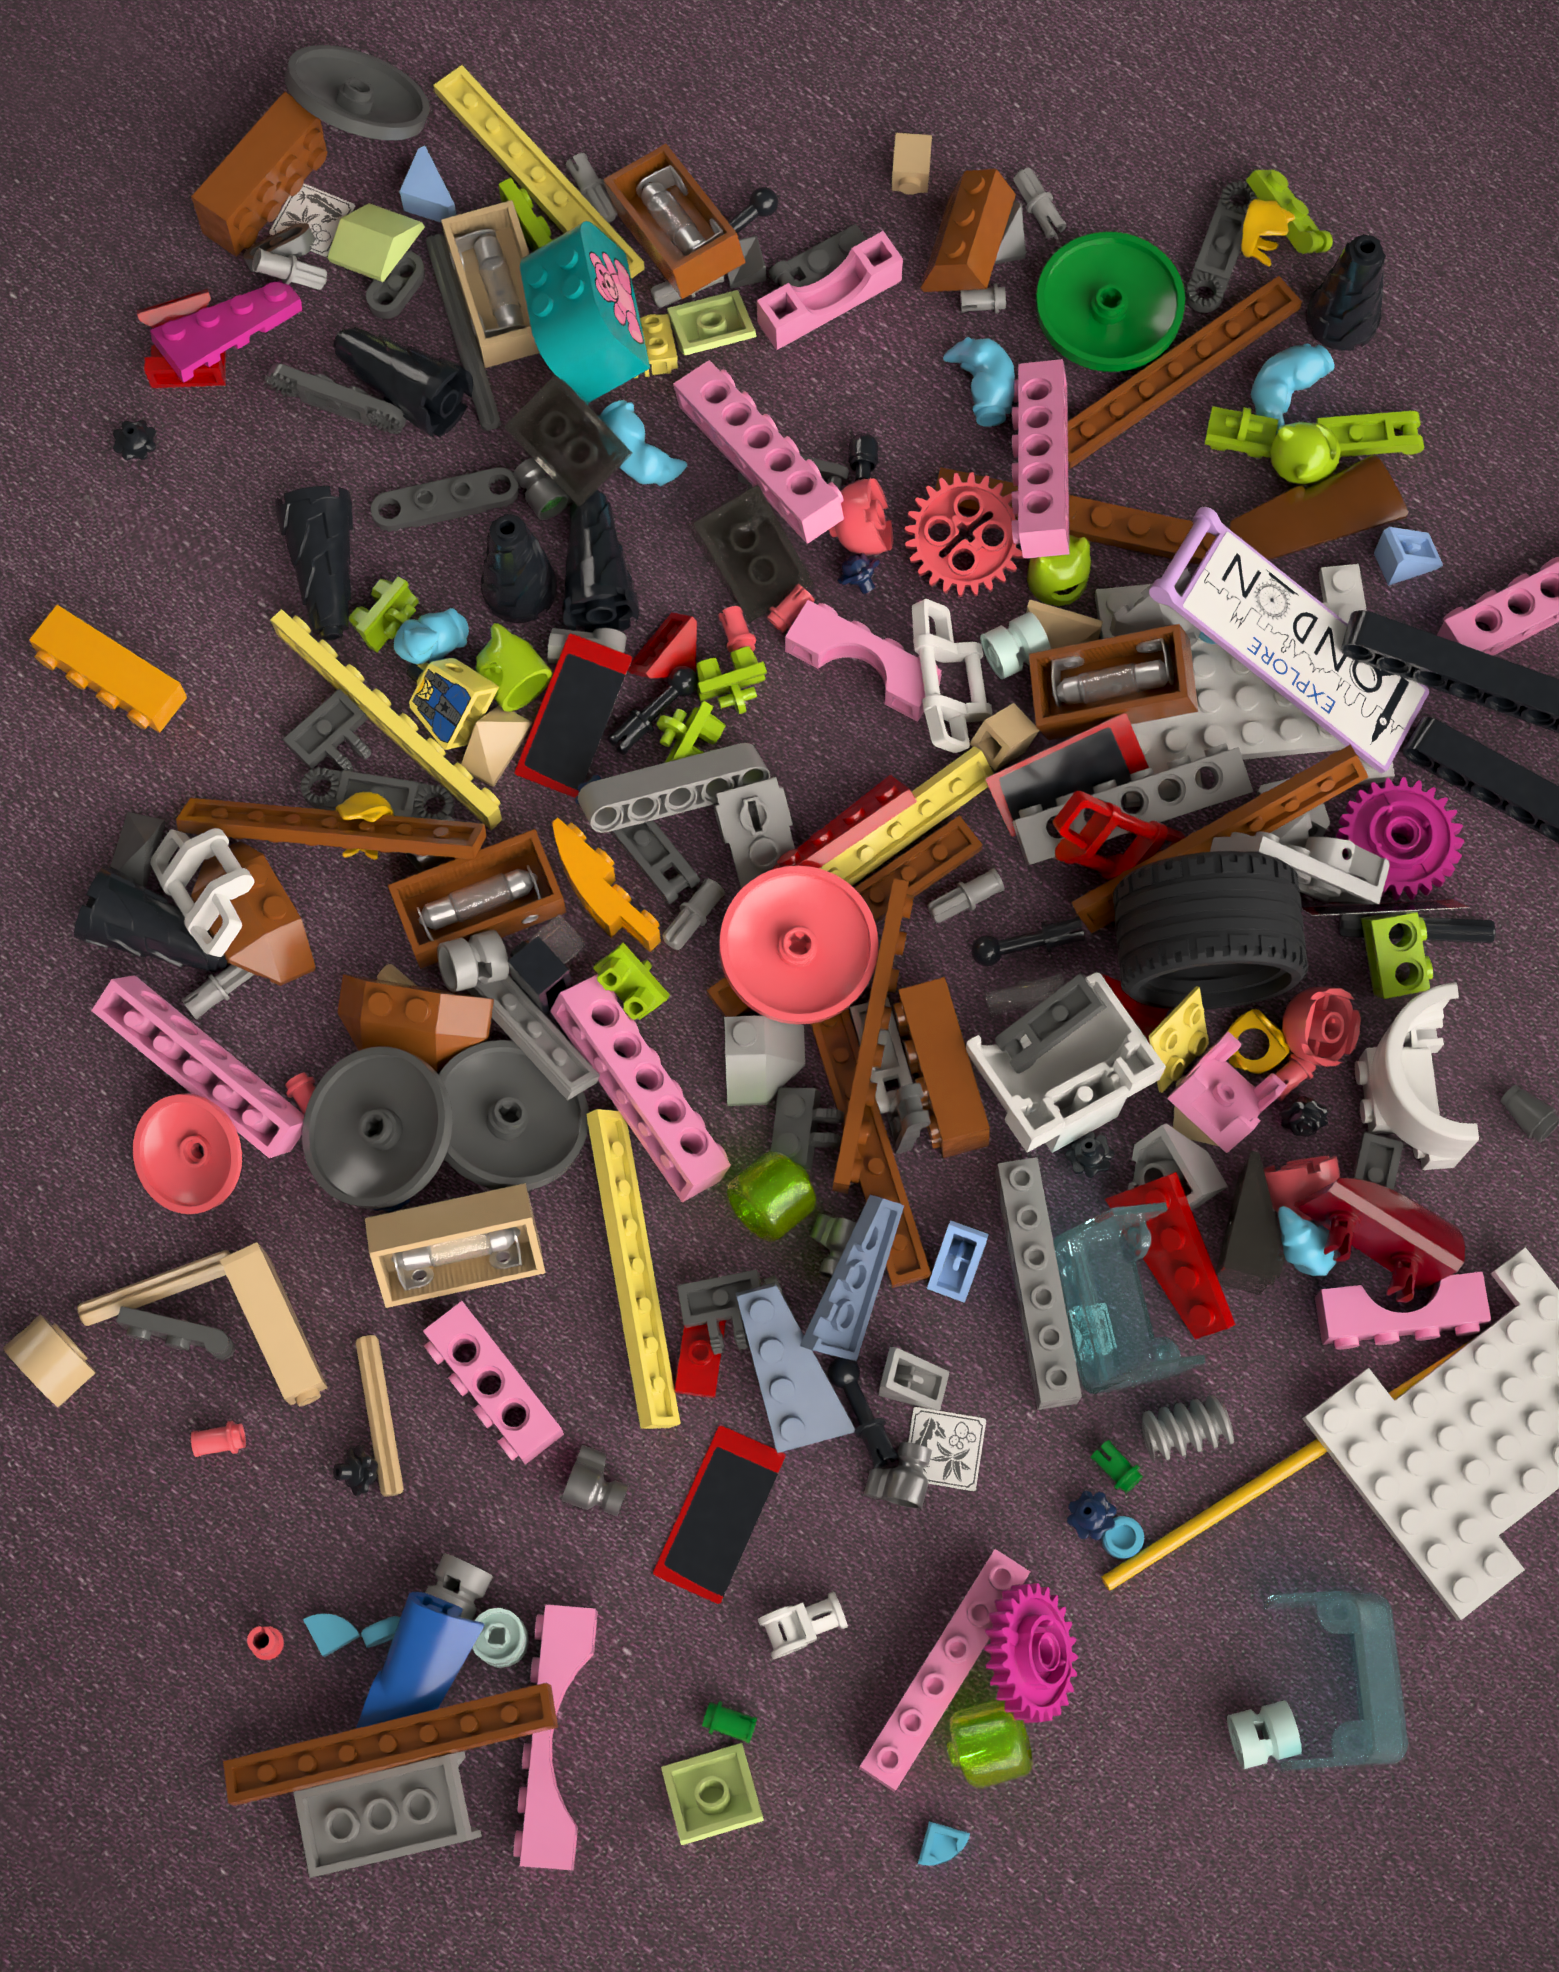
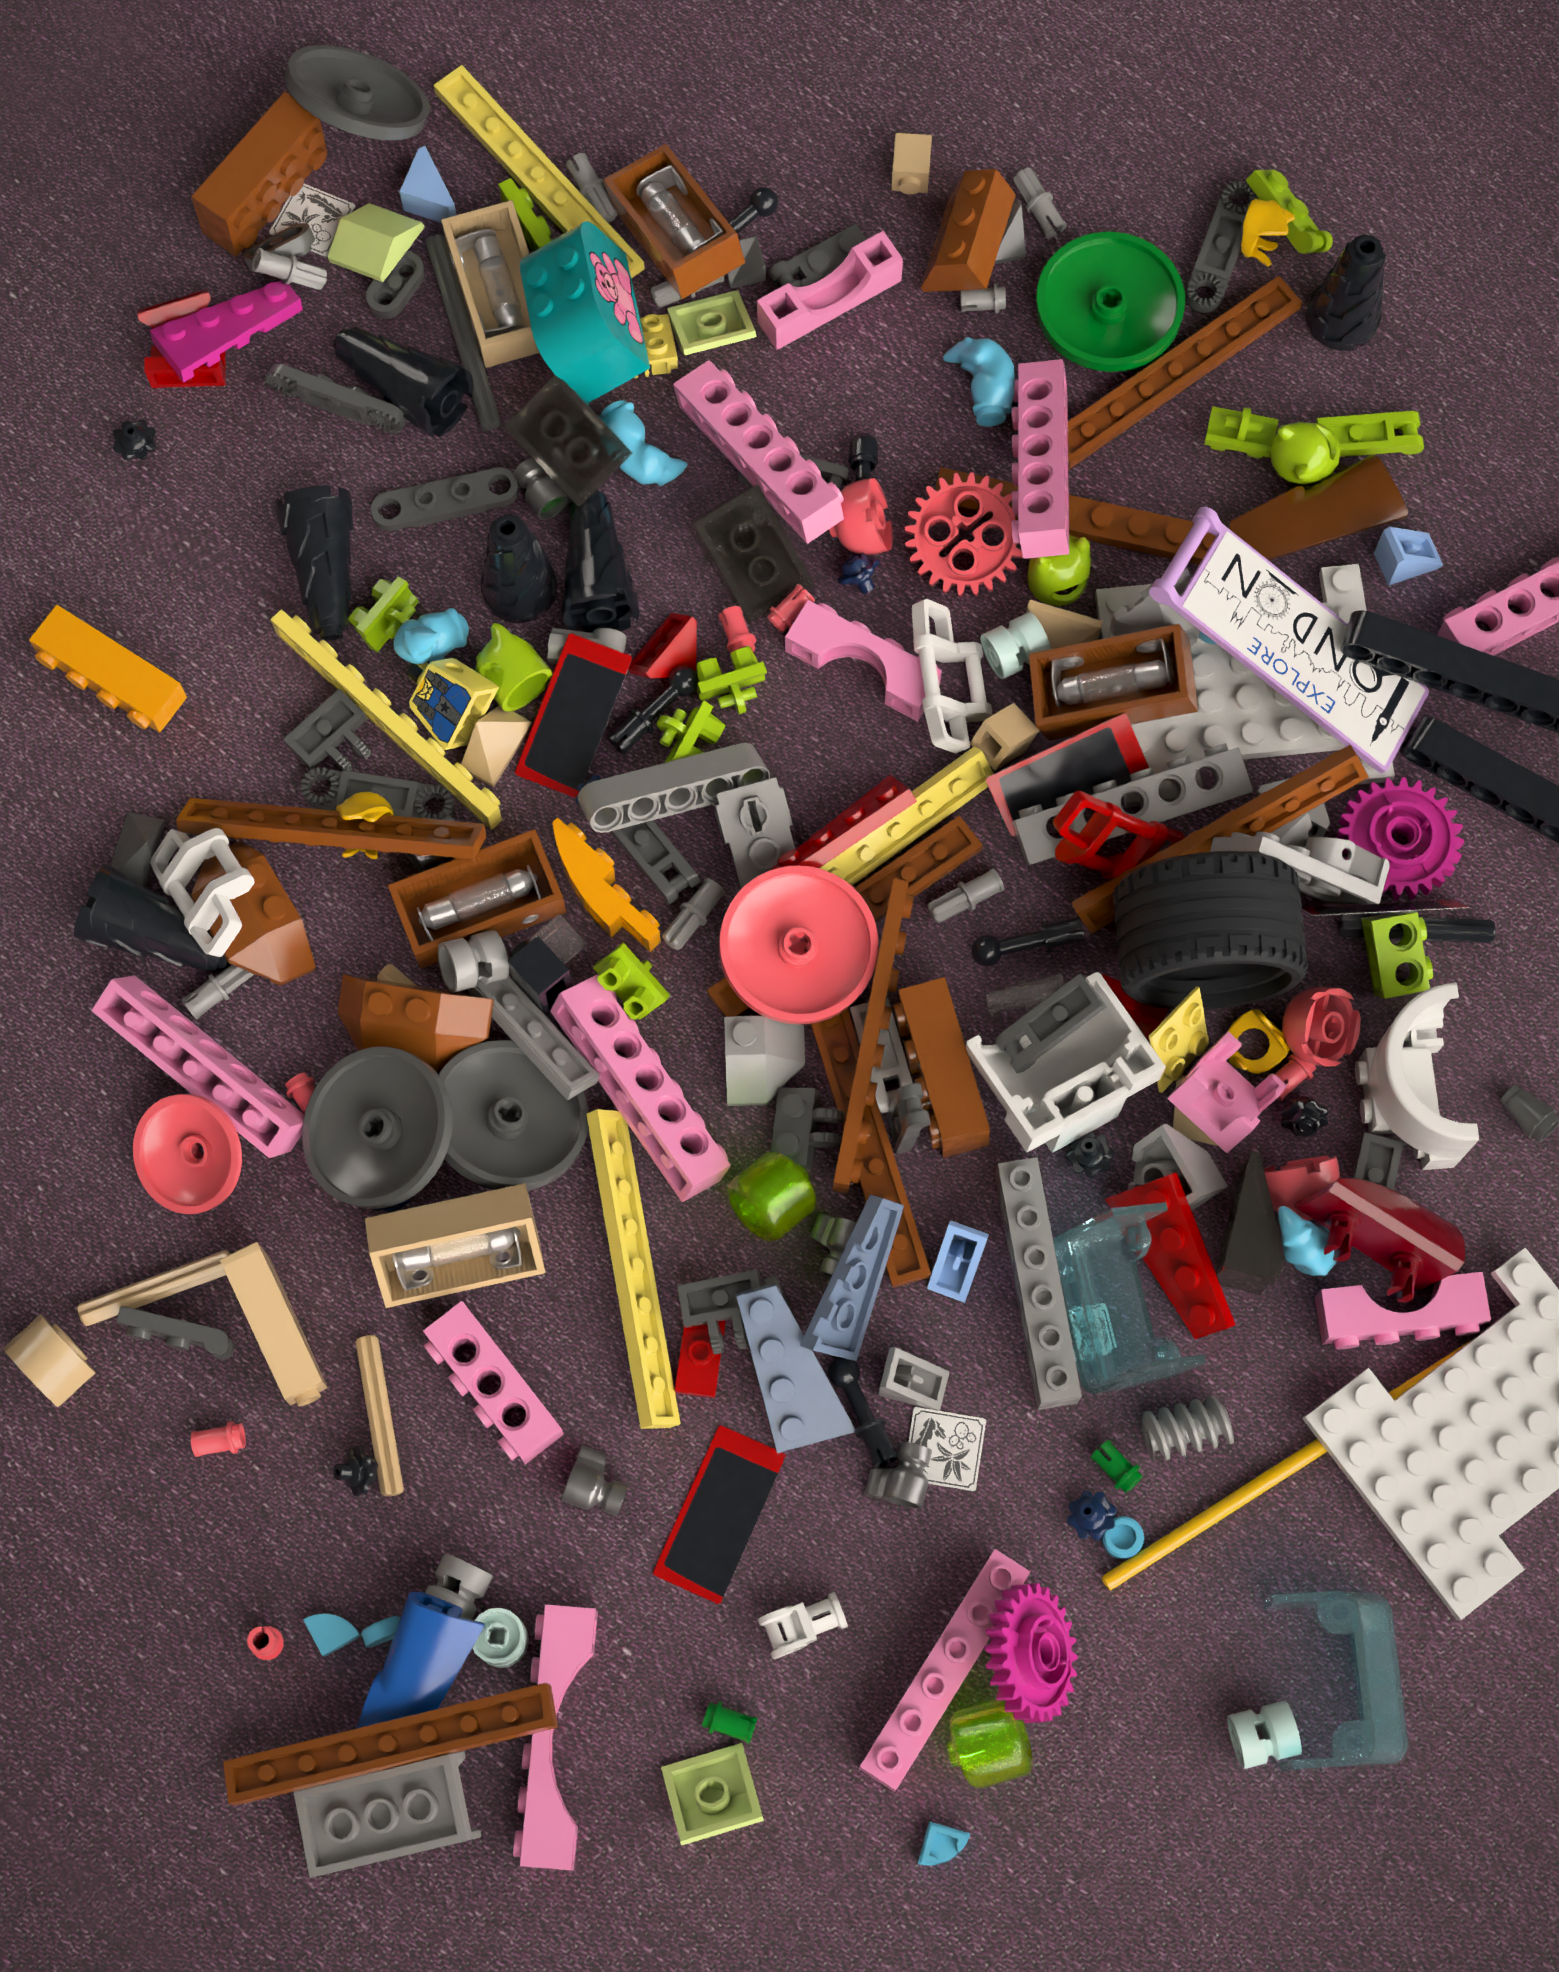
(1285, 373): medium azure animal -> none

